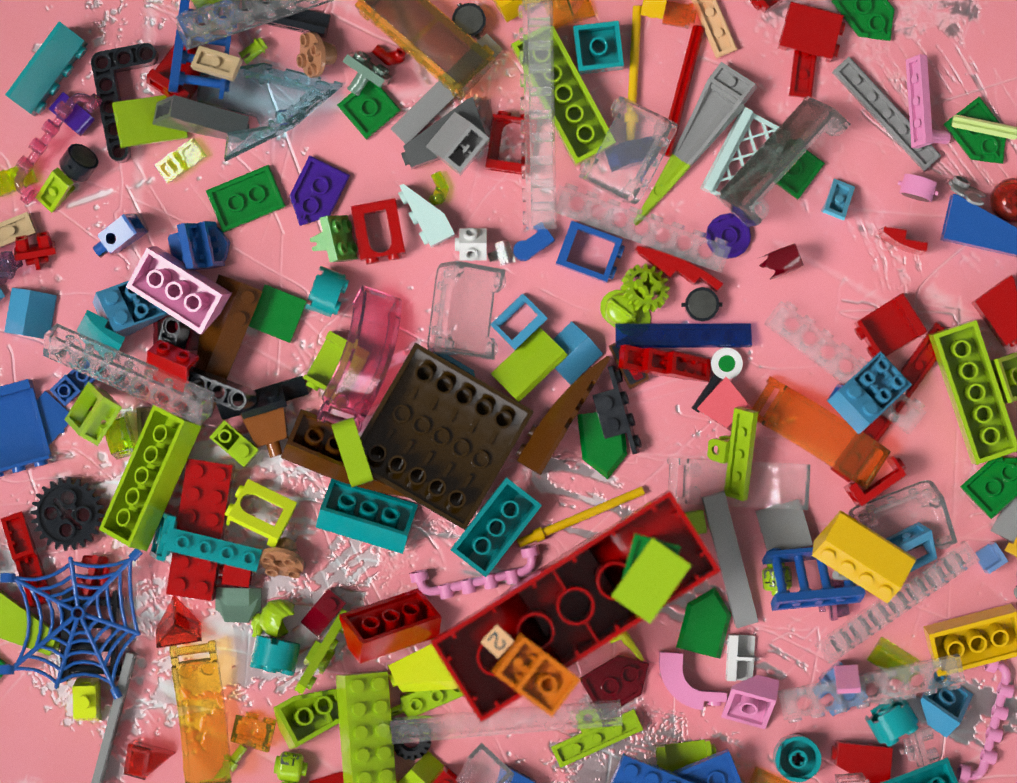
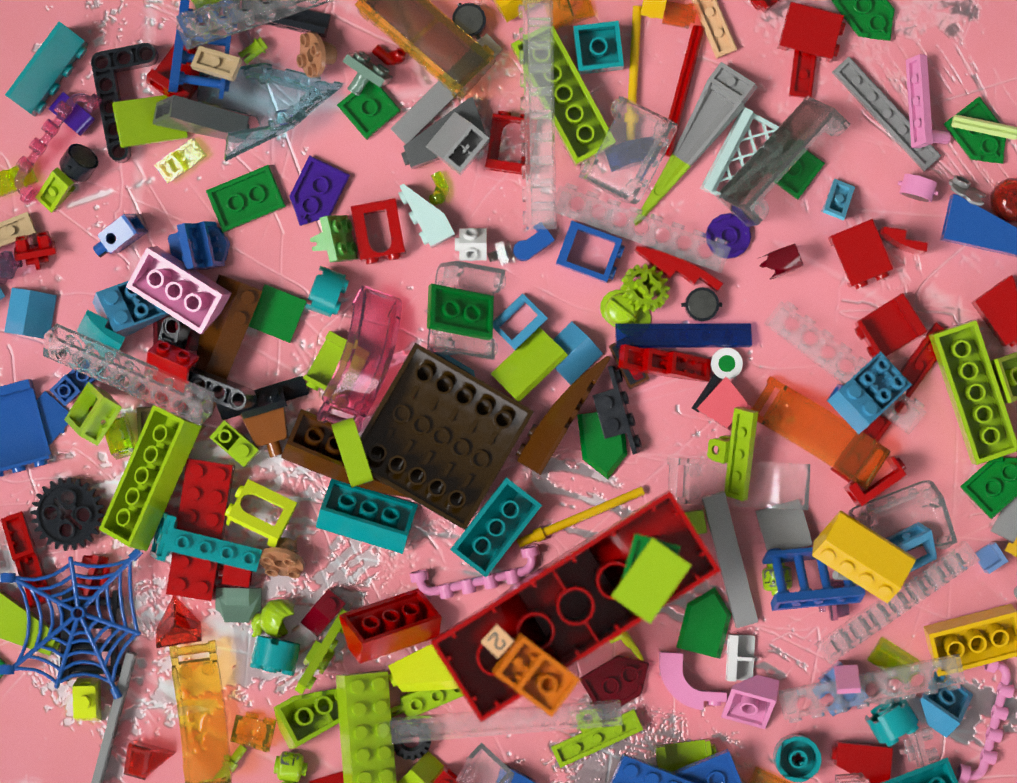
(460, 312): none -> green tile
(861, 254): none -> red panel

